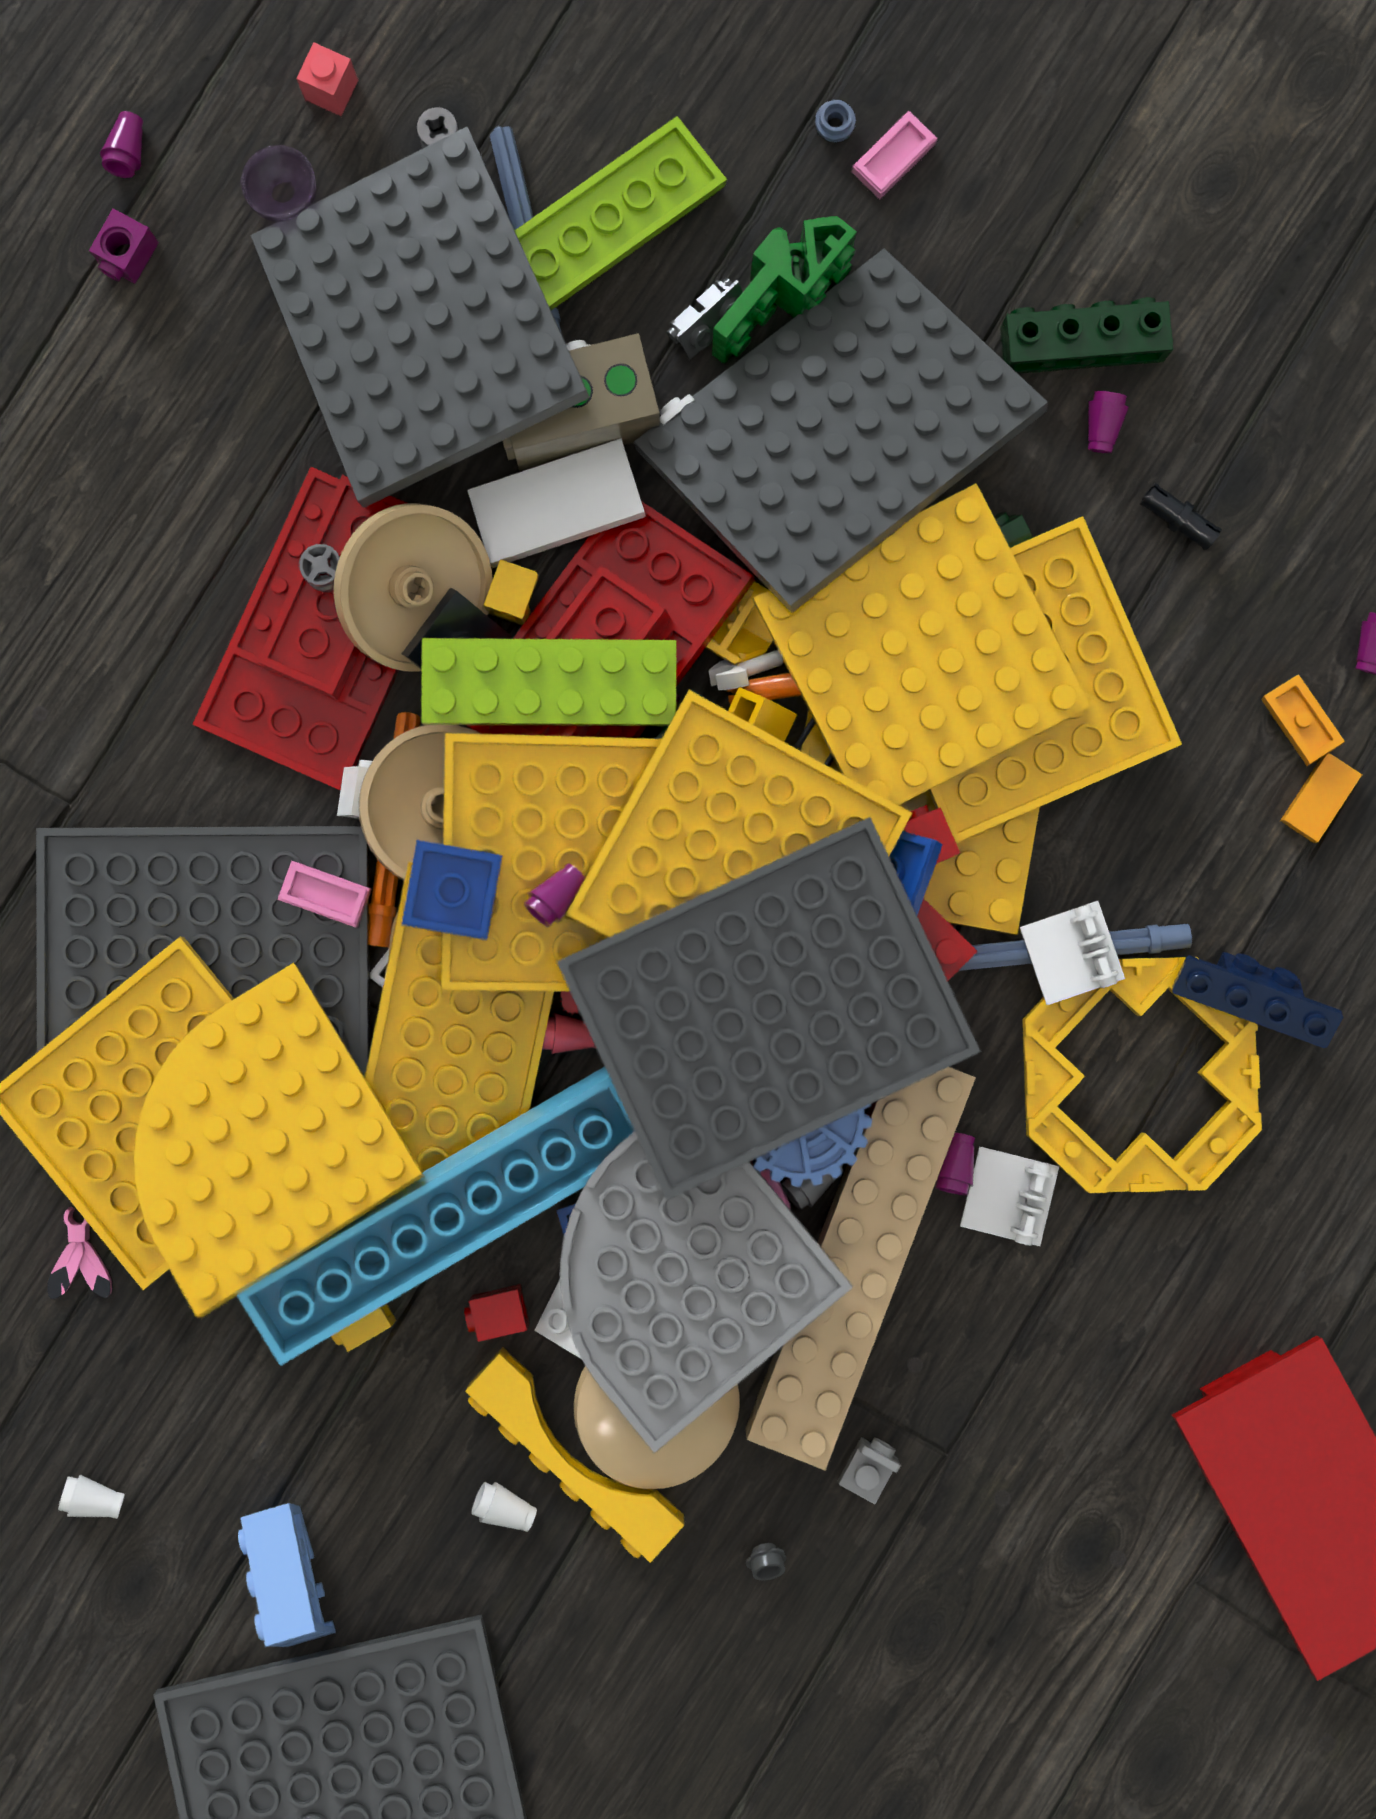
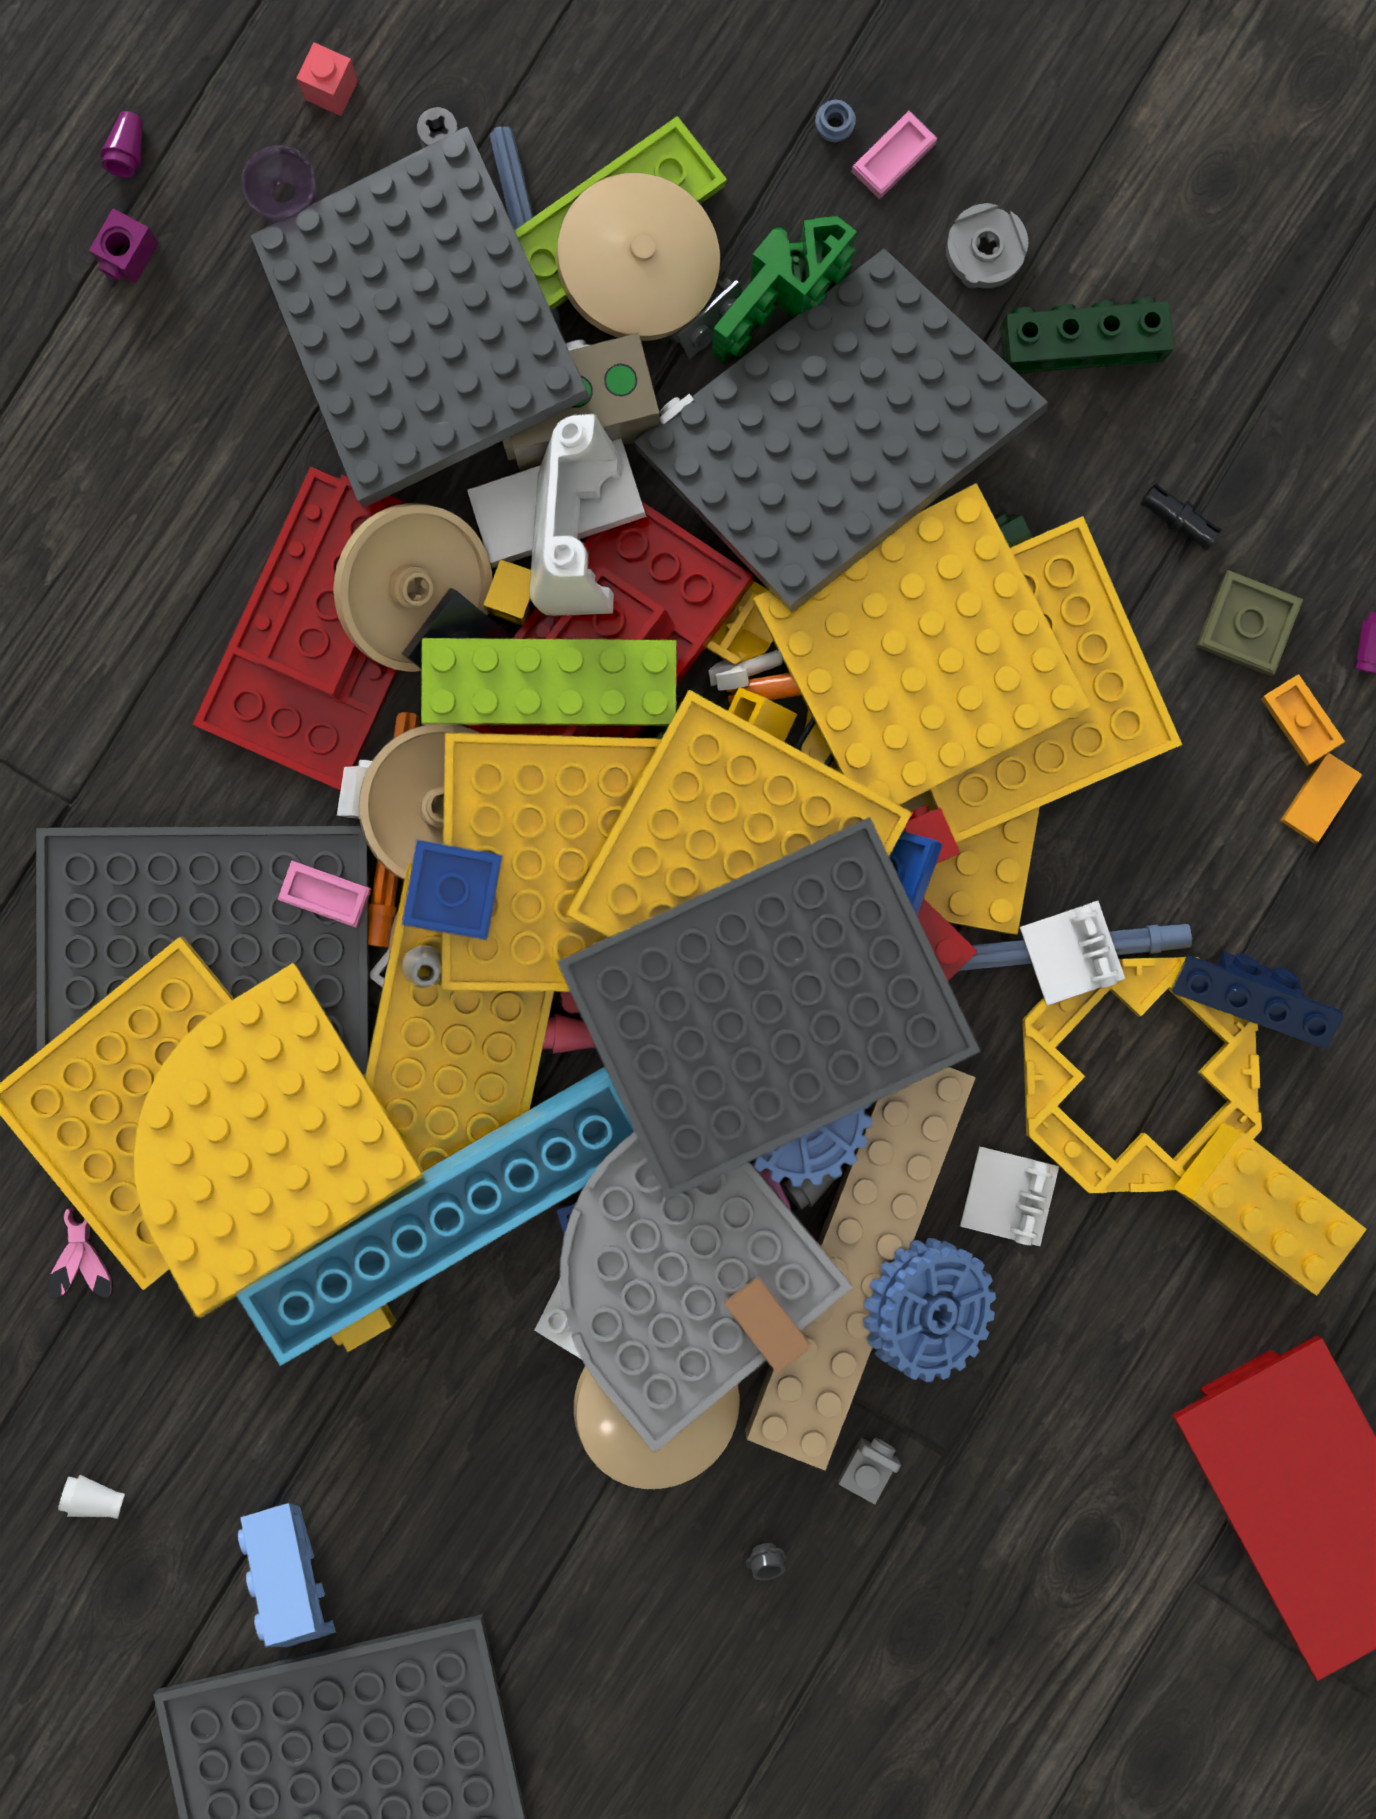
(315, 562): flat silver wheel -> none
(422, 956): none -> light grey cone
(497, 1313): red brick -> none
(502, 1508): white cone -> none
(554, 896): magenta cone -> none
(571, 470): none -> white windscreen
(637, 256): none -> tan dish
(637, 1514): yellow arch -> none
(767, 1324): none -> medium nougat tile
(929, 1309): none -> medium blue piece
(958, 1166): magenta cone -> none
(996, 226): none -> light grey plate
(1105, 420): magenta cone -> none
(1249, 623): none -> olive tile
(1270, 1208): none -> yellow brick

